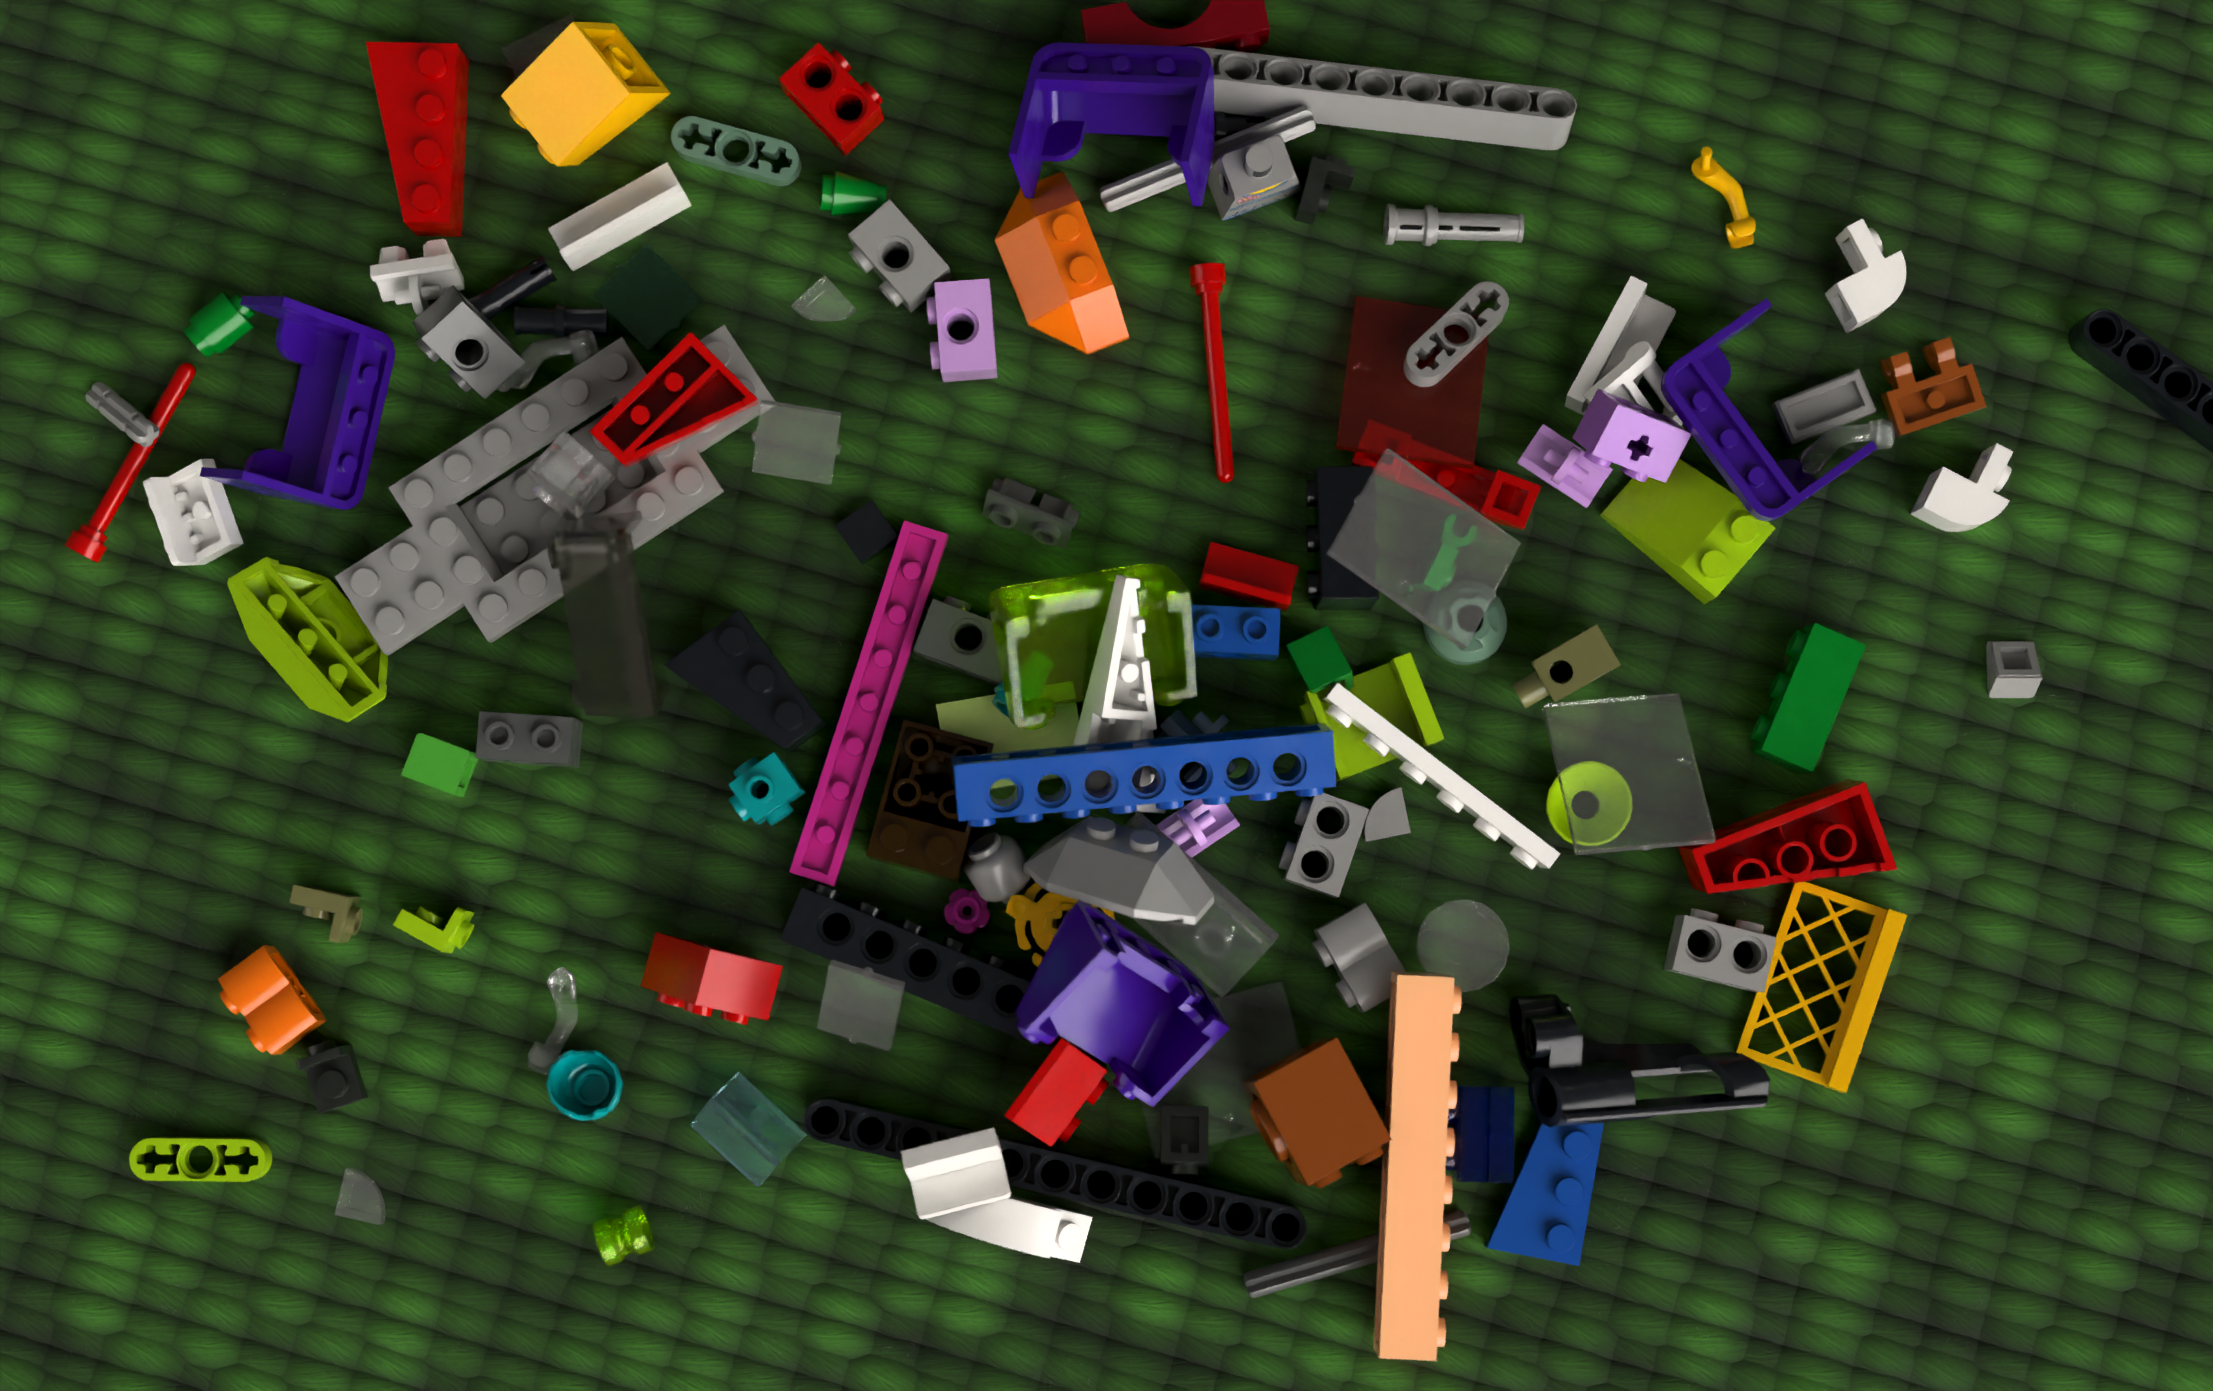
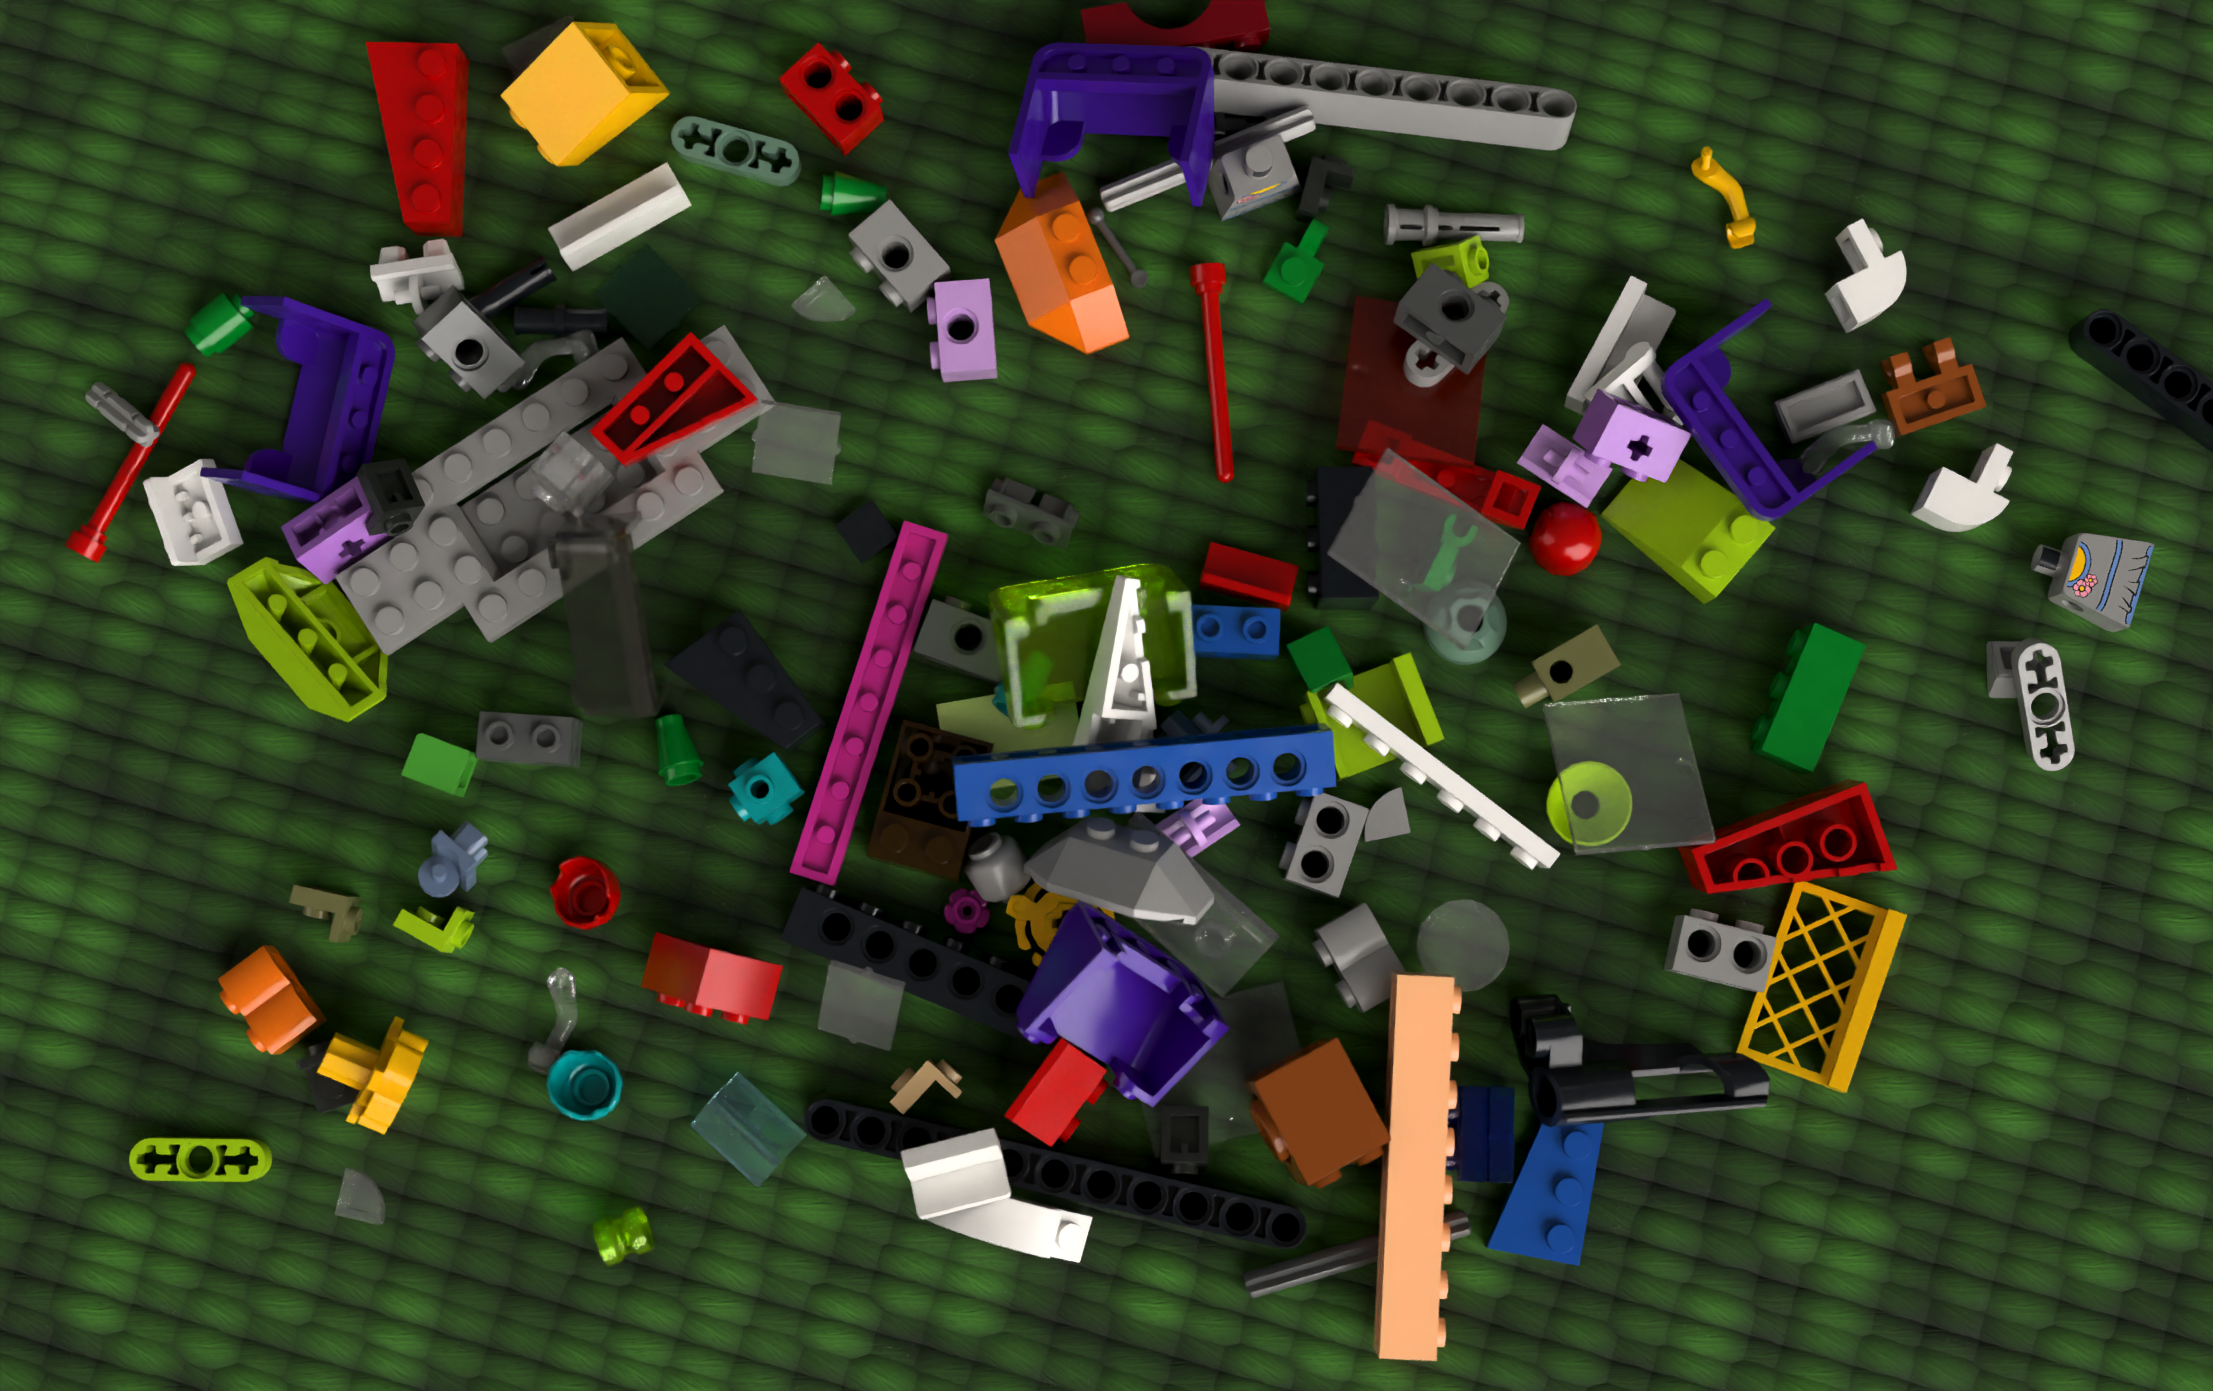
(334, 532): none -> medium lavender brick
(379, 1074): none -> yellow piece
(391, 496): none -> pearl dark grey bracket
(453, 861): none -> sand blue hips
(585, 892): none -> red hair
(677, 754): none -> green cone
(913, 1084): none -> tan bracket
(1138, 277): none -> dark grey hinge
(1296, 268): none -> green plate
(1457, 341): none -> dark grey brick
(1463, 258): none -> lime bracket
(1565, 538): none -> red hair
(2049, 670): none -> light grey beam
(2096, 577): none -> light grey torso

